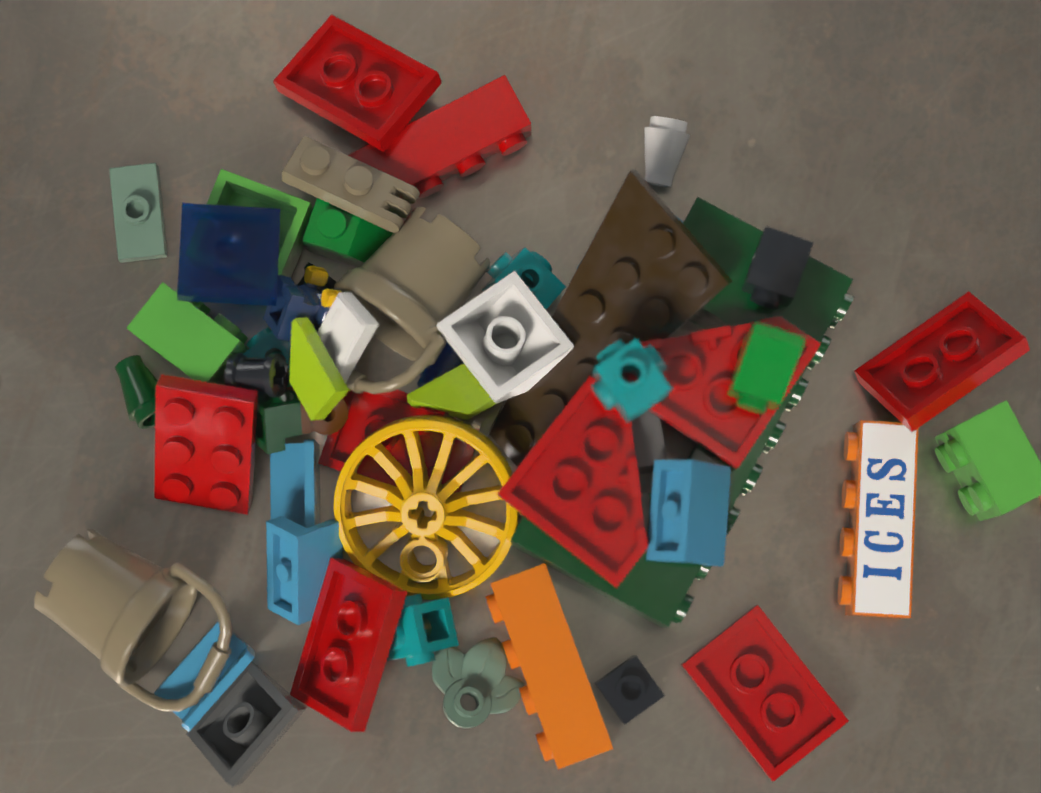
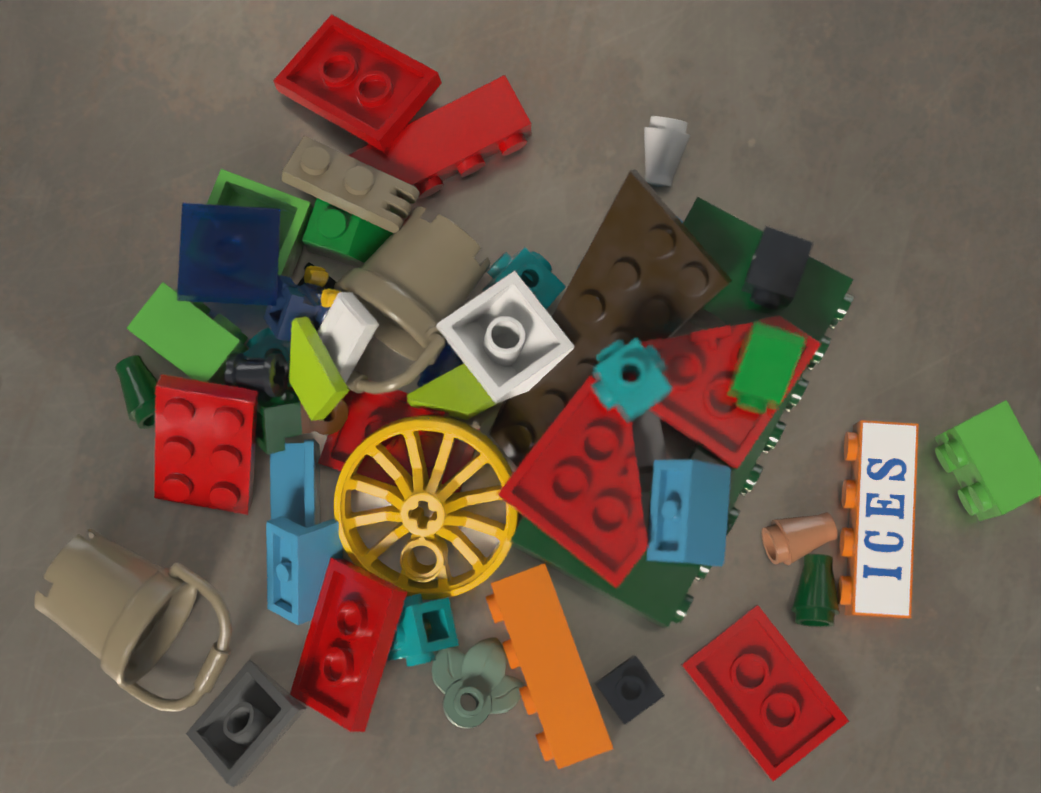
(138, 212): sand green plate -> none
(182, 678): dark azure panel -> none
(795, 537): none -> nougat cone
(816, 593): none -> dark green cone
(941, 361): red plate -> none

